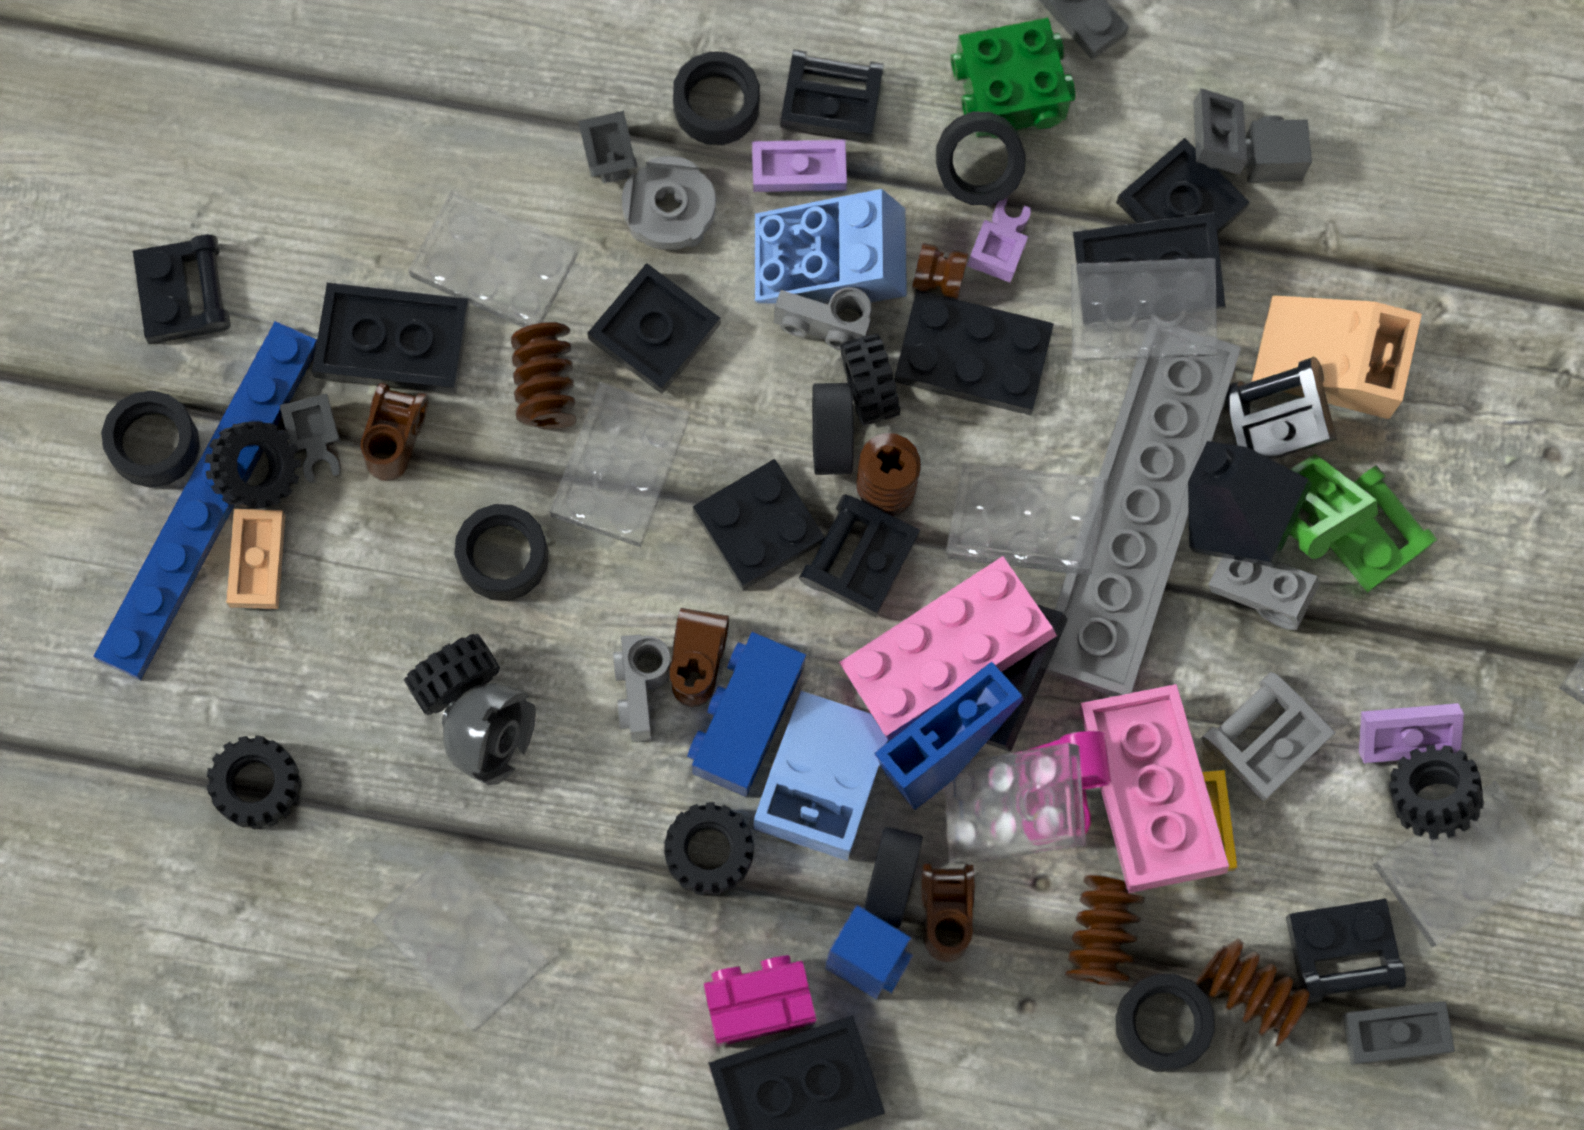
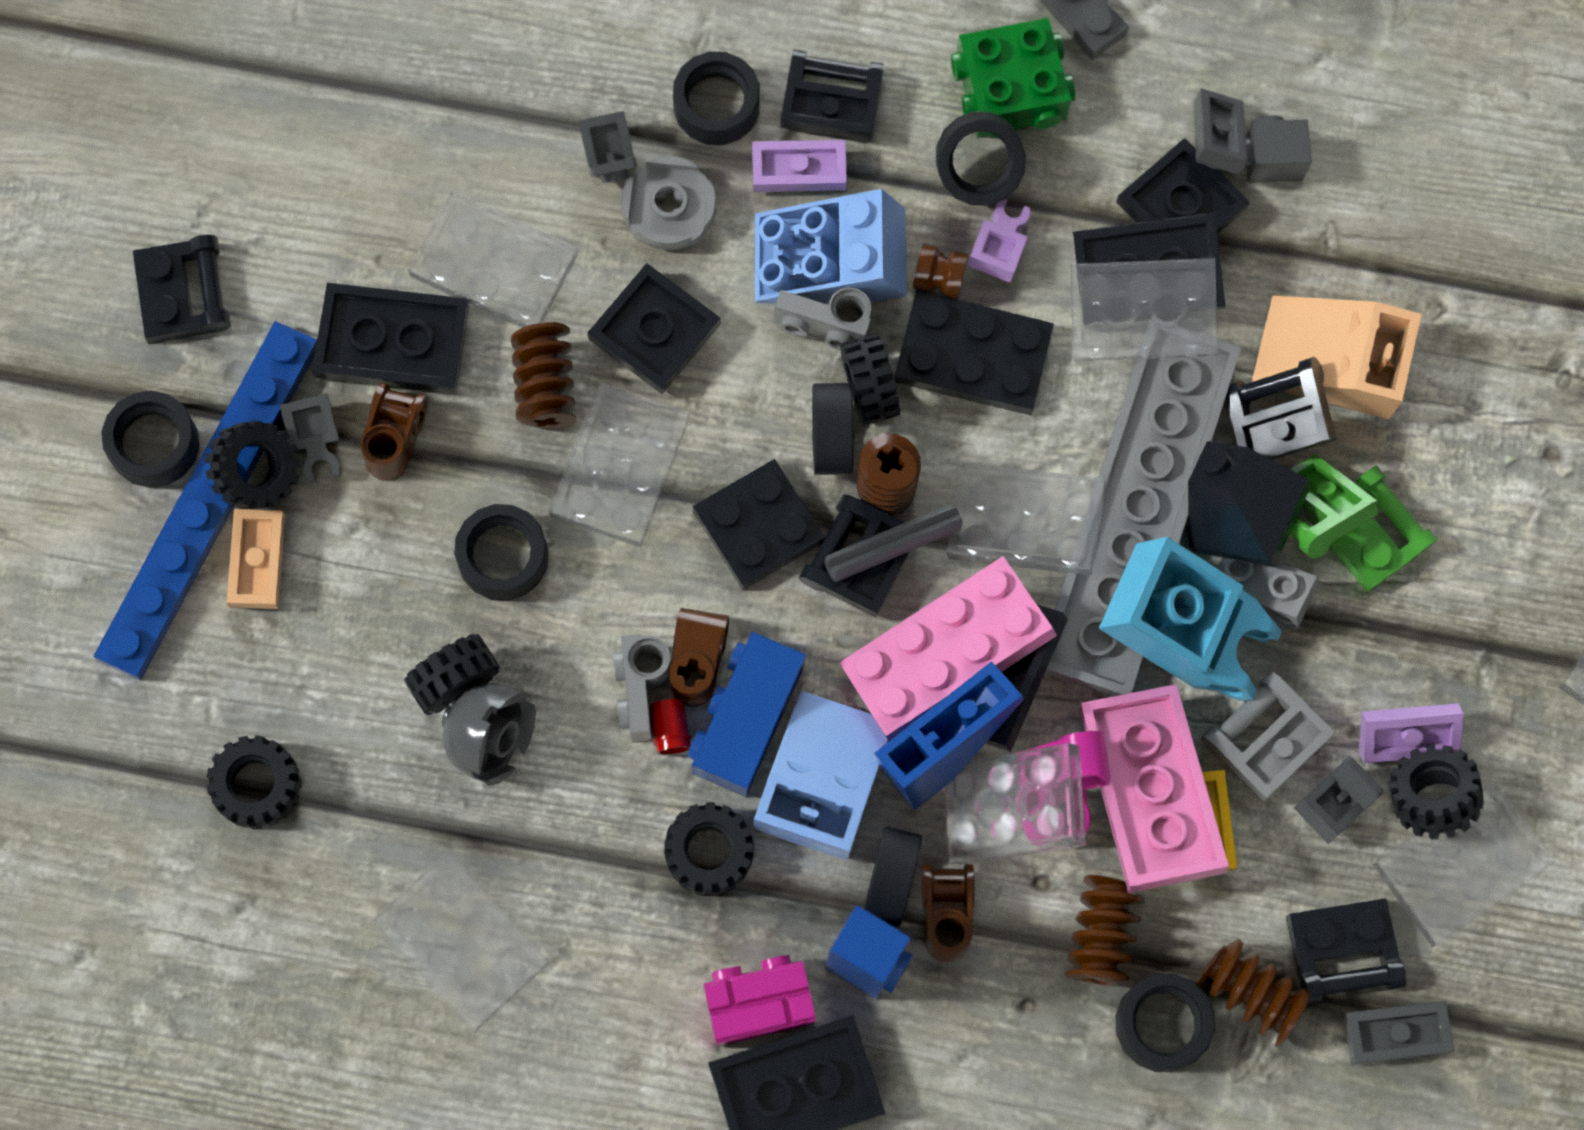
(670, 726): none -> red piece
(893, 542): none -> dark grey axle
(1186, 617): none -> medium azure brick
(1339, 799): none -> dark grey bracket

